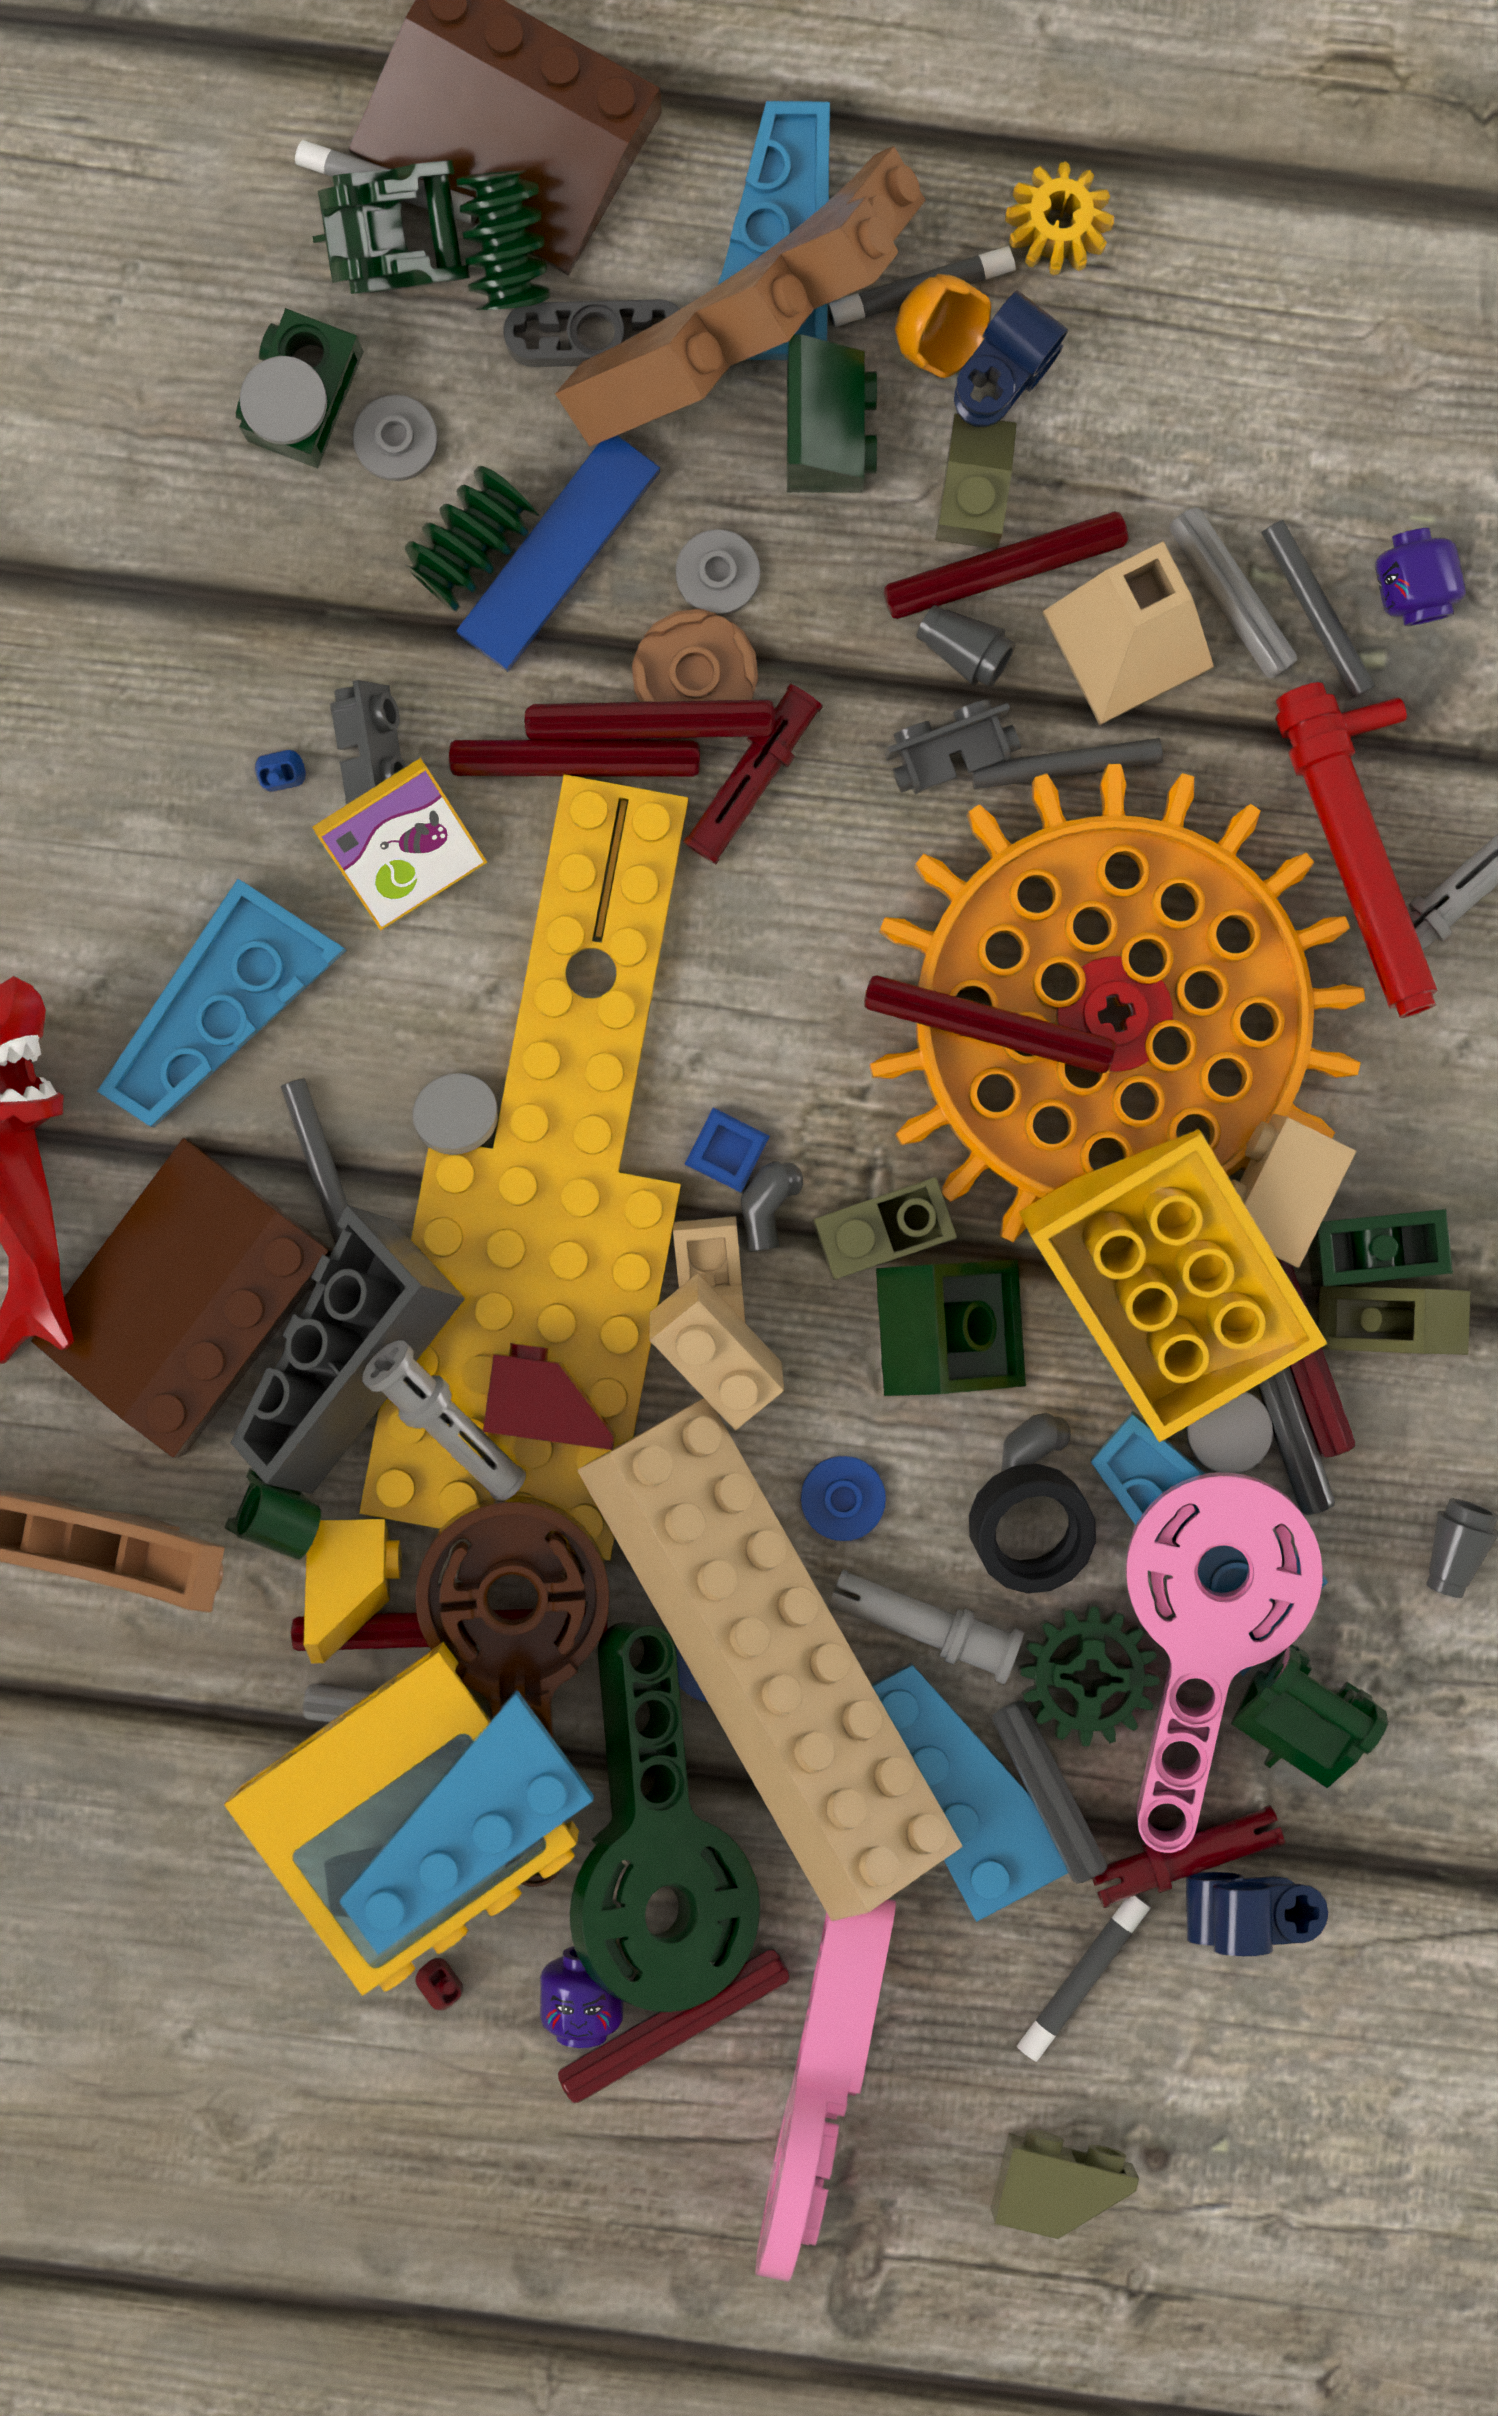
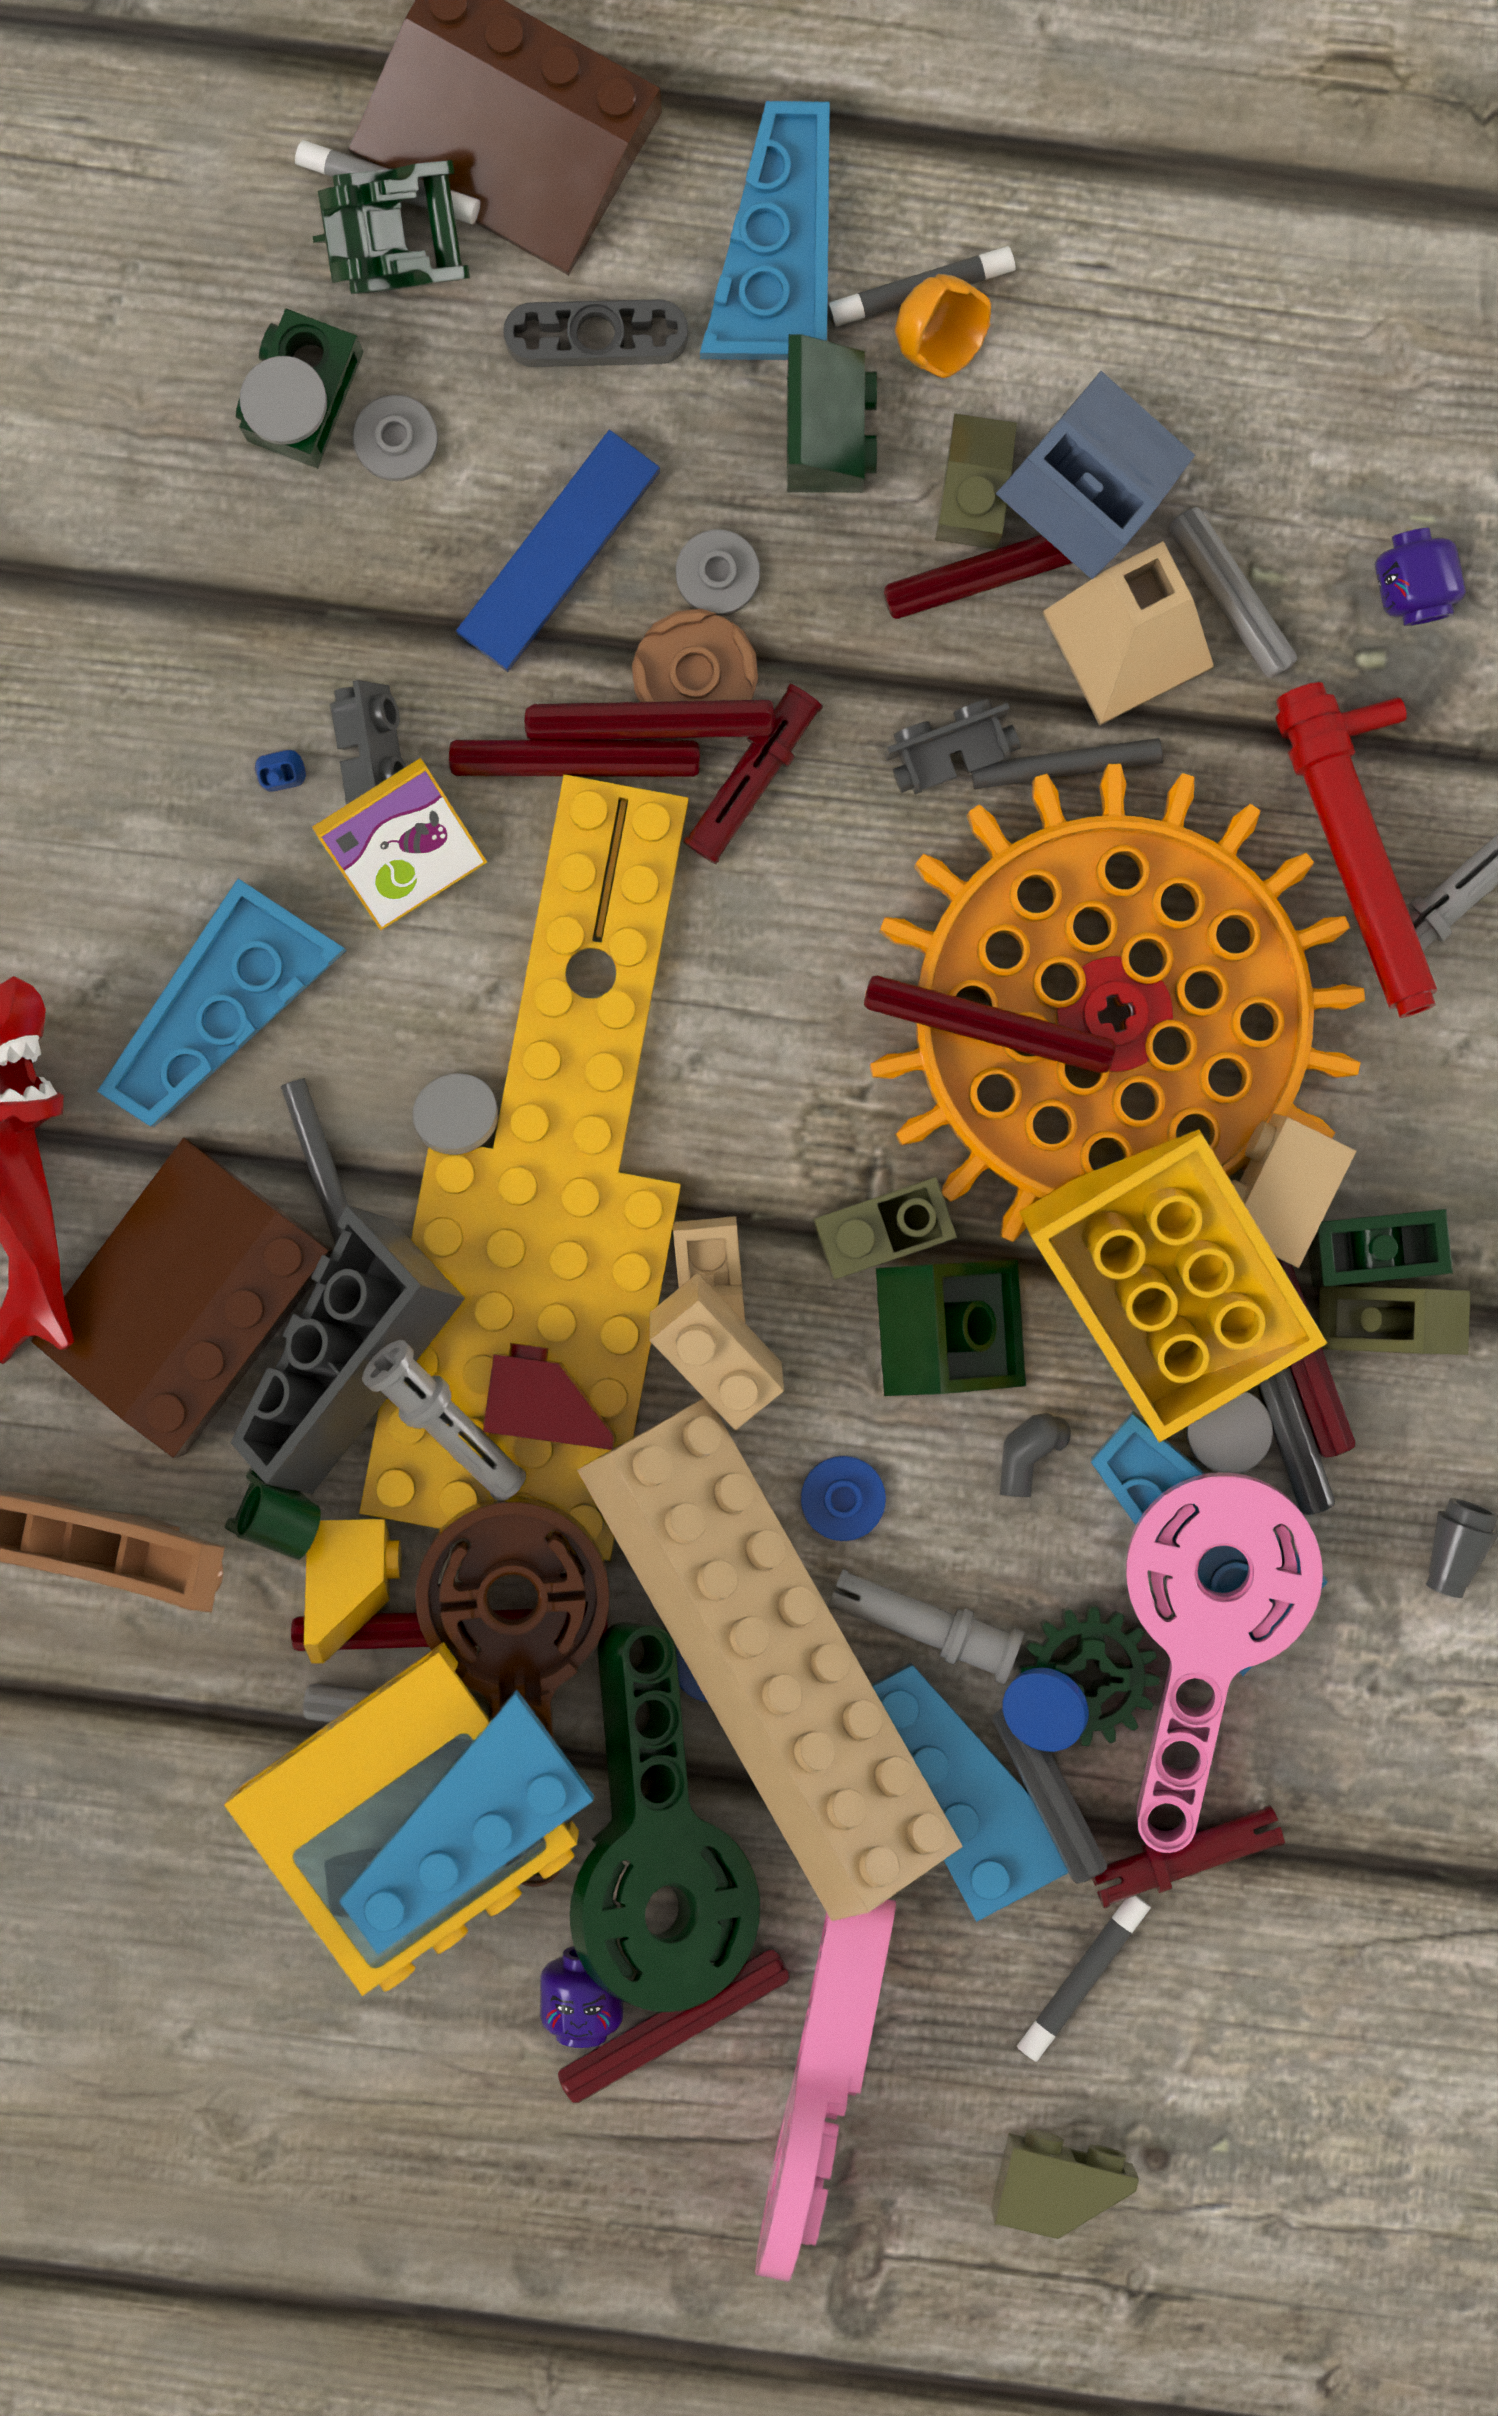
(439, 1984): dark red rock -> none
(468, 536): dark green piece -> none
(504, 239): dark green piece -> none
(727, 1150): blue tile -> none
(750, 312): medium nougat arch -> none
(763, 1198): dark grey arm -> none
(967, 645): dark grey cone -> none
(1014, 357): dark blue piece -> none
(1045, 1709): none -> blue piece
(1052, 1568): black tyre -> none
(1067, 196): yellow gear -> none
(1096, 475): none -> sand blue slope
(1250, 1914): dark blue piece -> none
(1308, 1722): dark green piece -> none
(1318, 609): dark grey bar -> none

